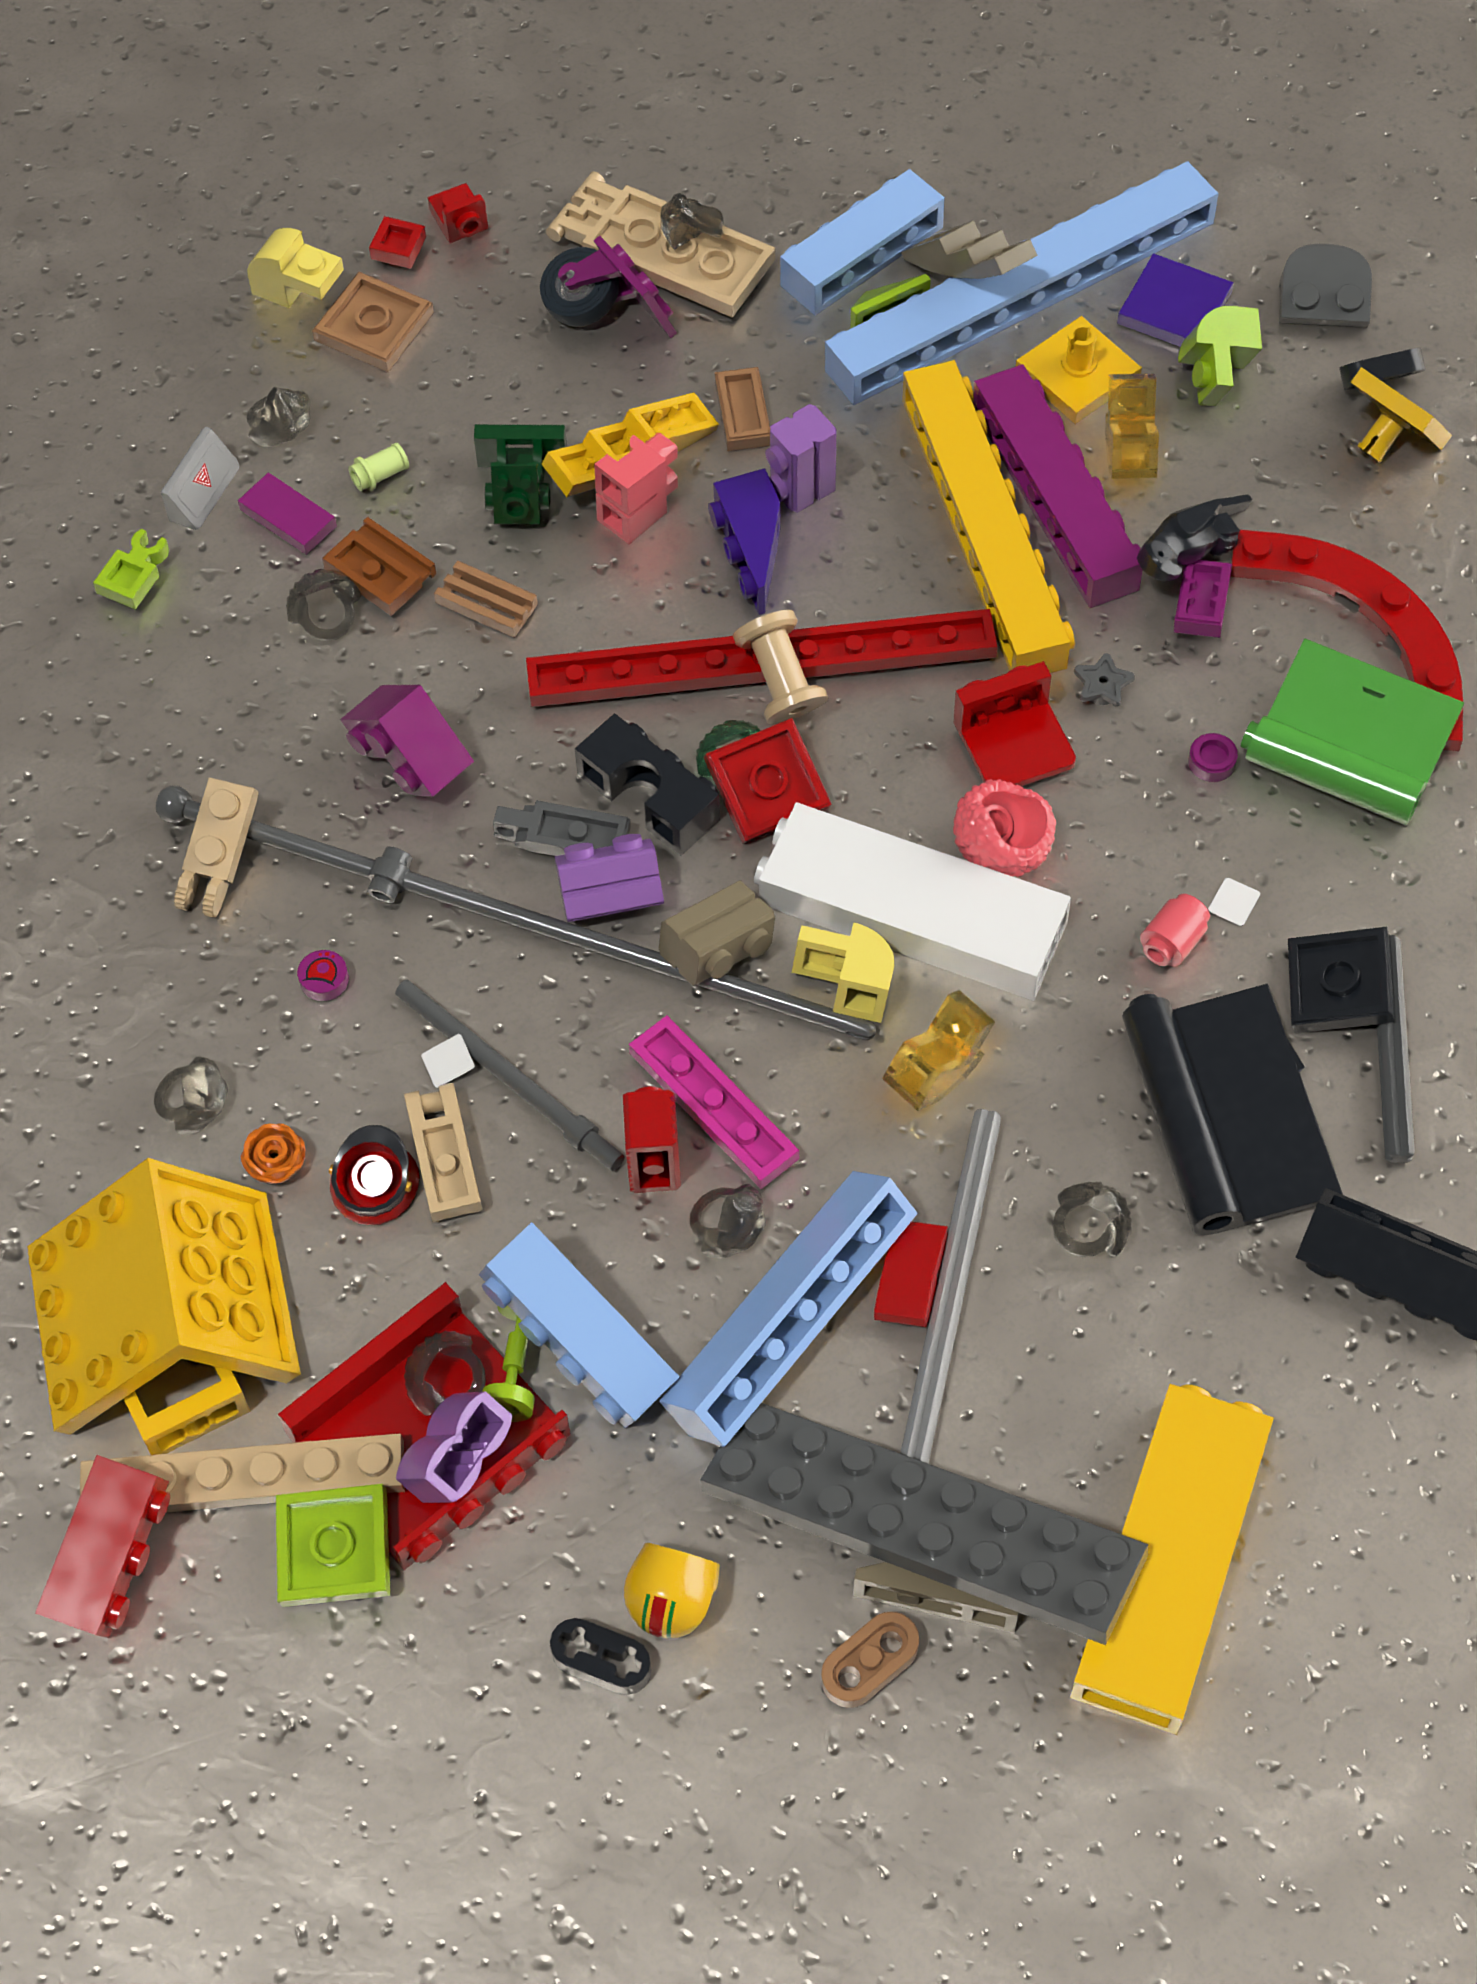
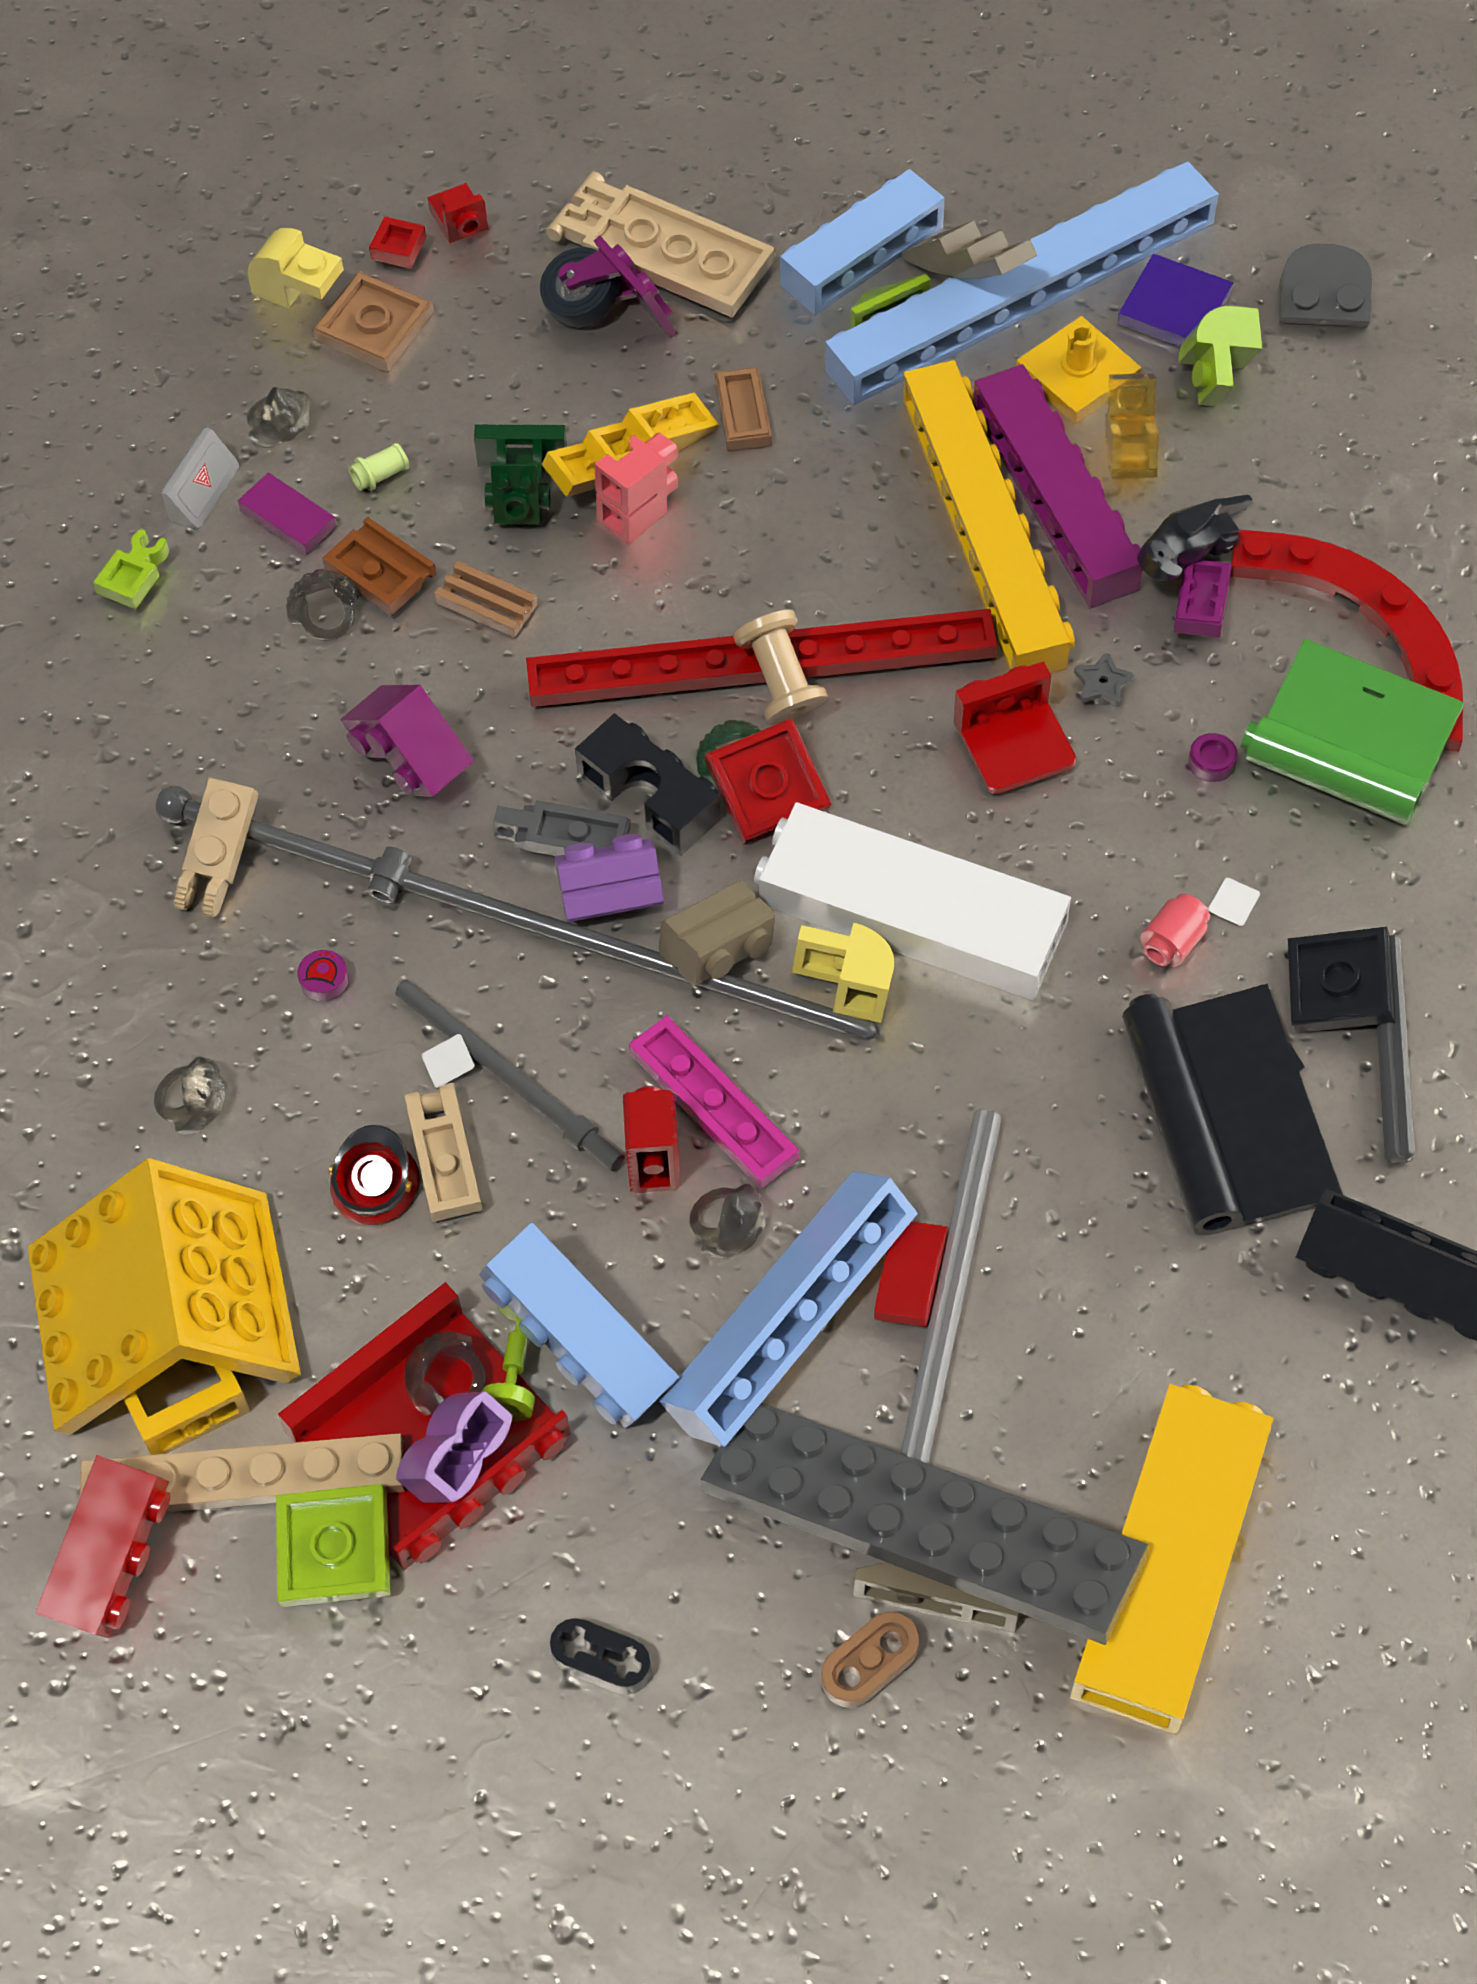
(268, 1140): orange plate -> none
(669, 1590): yellow helmet -> none
(687, 218): clear smoke piece -> none
(750, 520): dark purple slope -> none
(802, 458): medium lavender brick -> none
(943, 1056): clear yellow brick -> none
(1004, 827): coral hair -> none
(1103, 1199): clear smoke piece -> none
(1385, 367): black beam -> none
(1396, 415): yellow tile -> none

